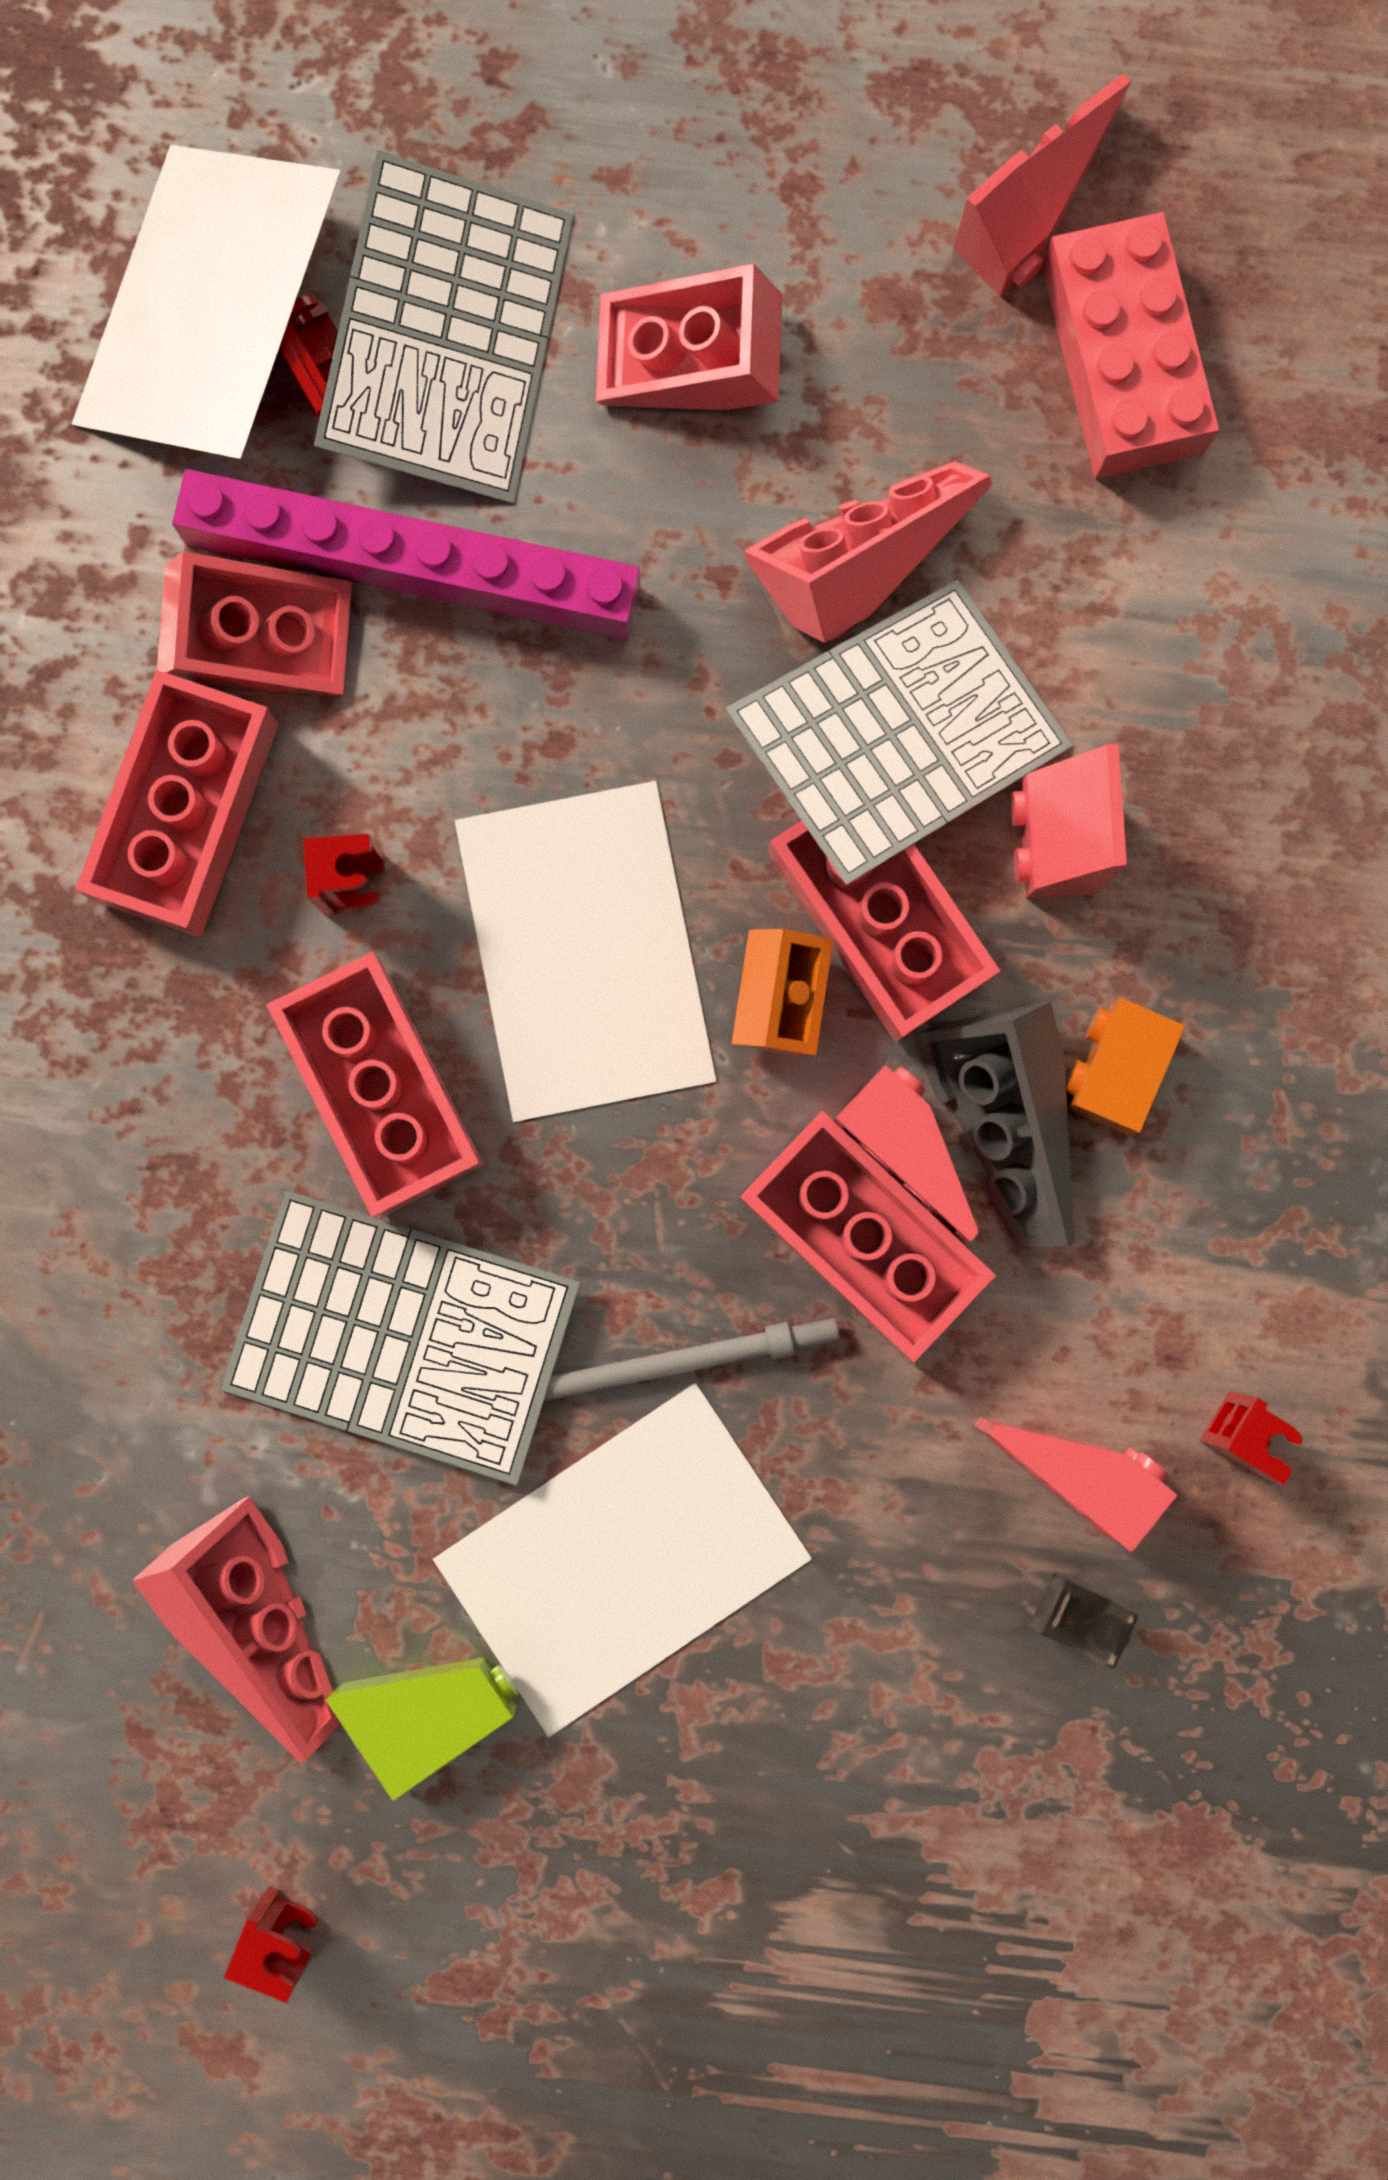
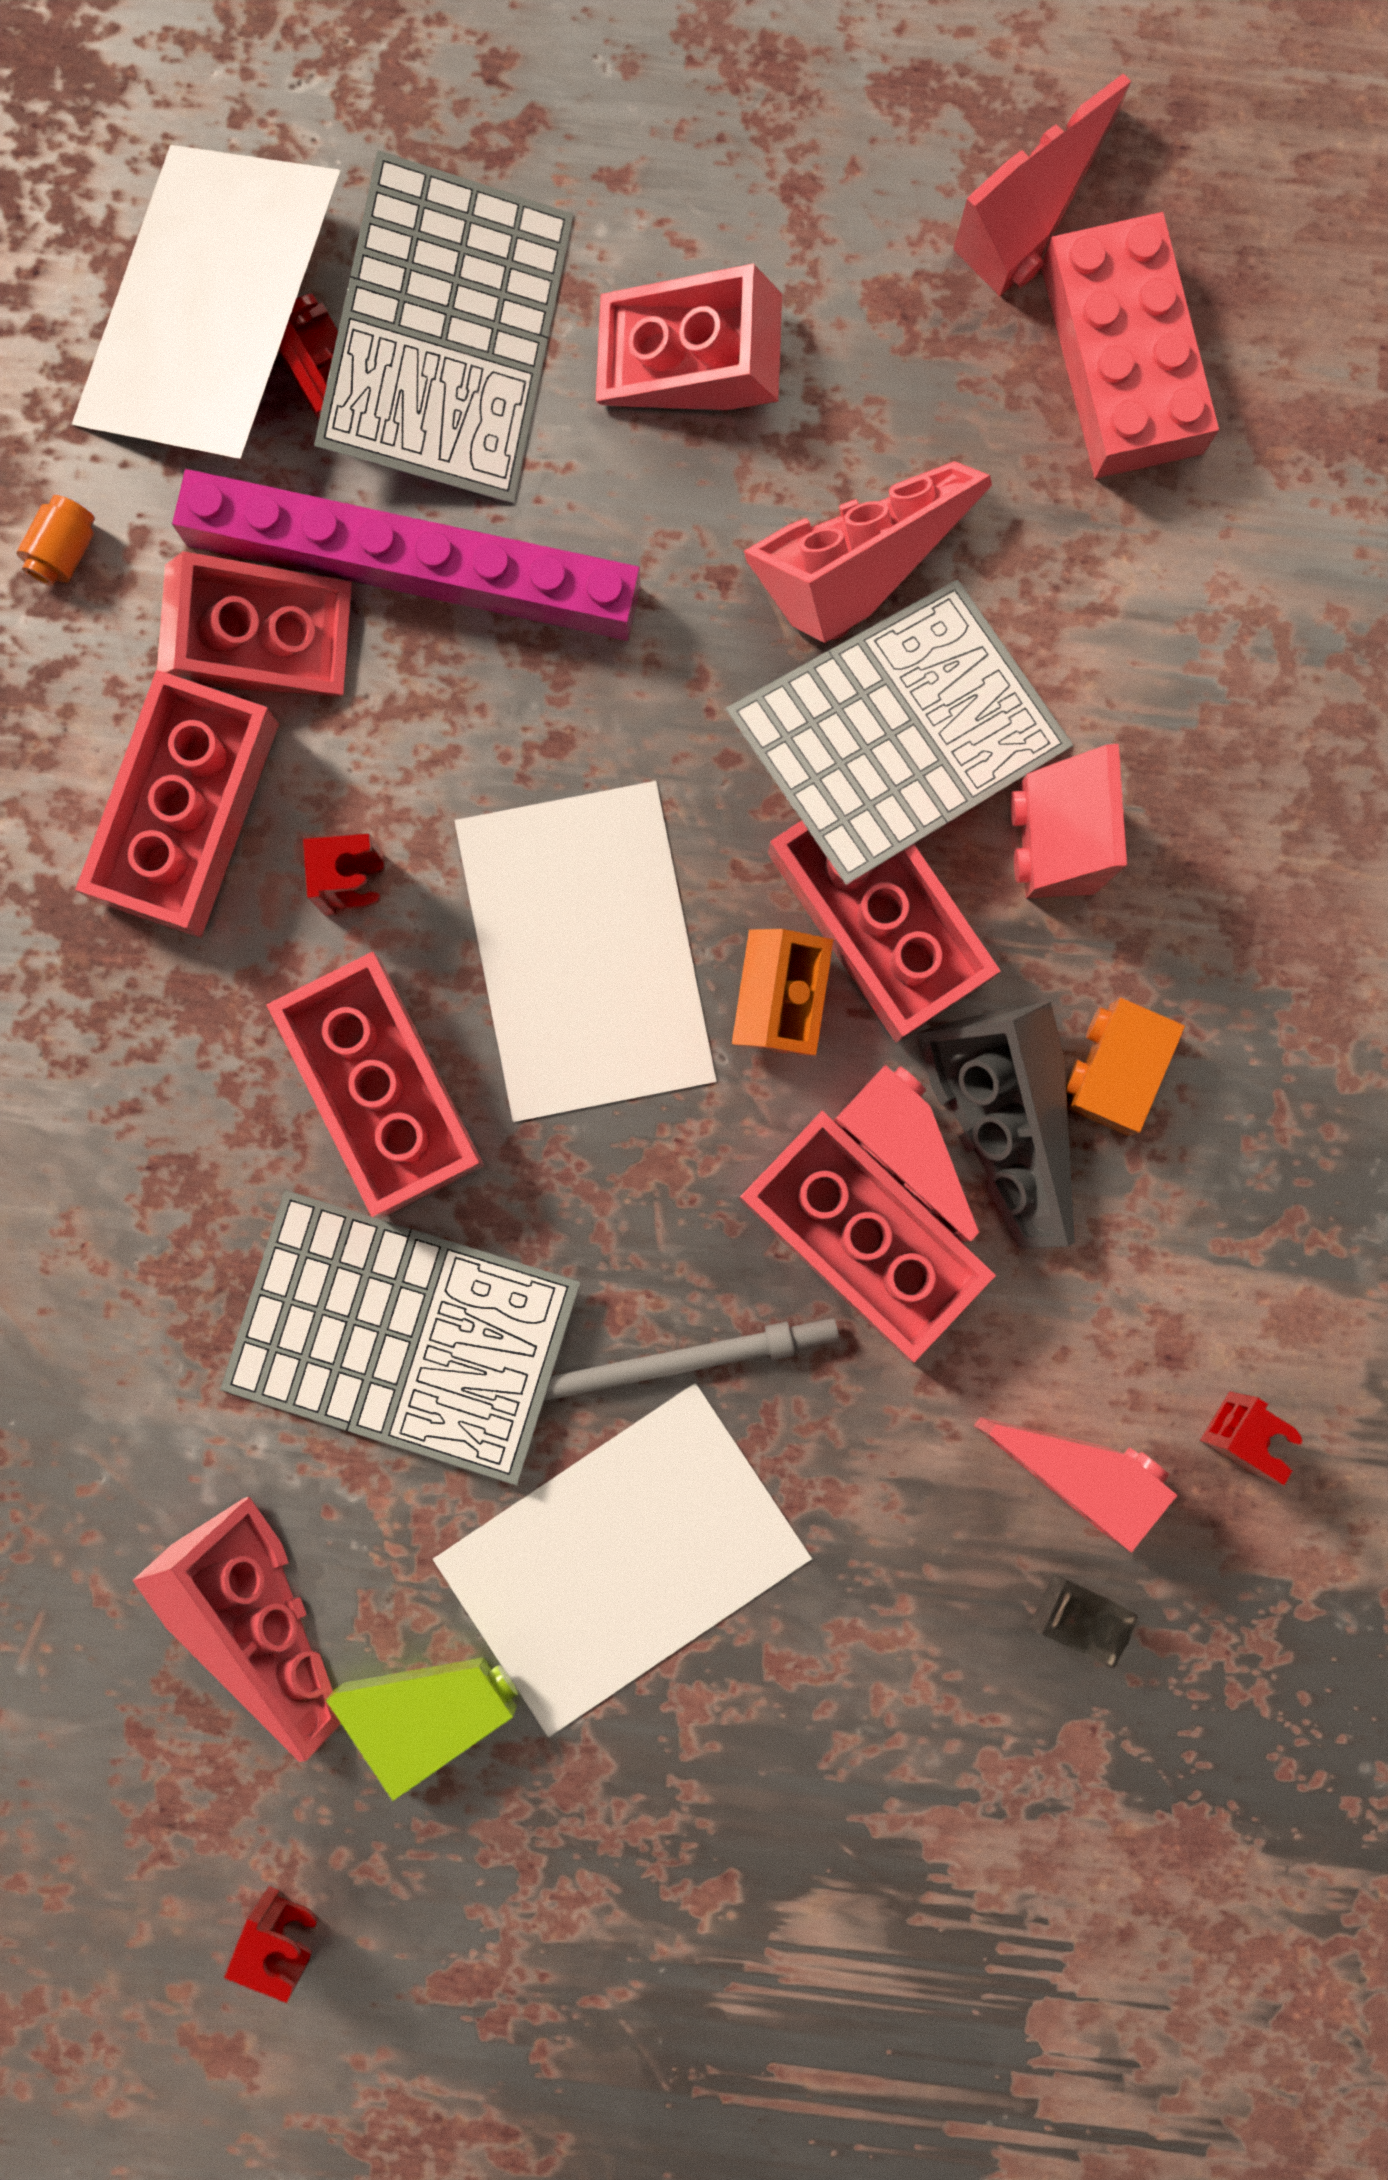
(56, 540): none -> orange brick

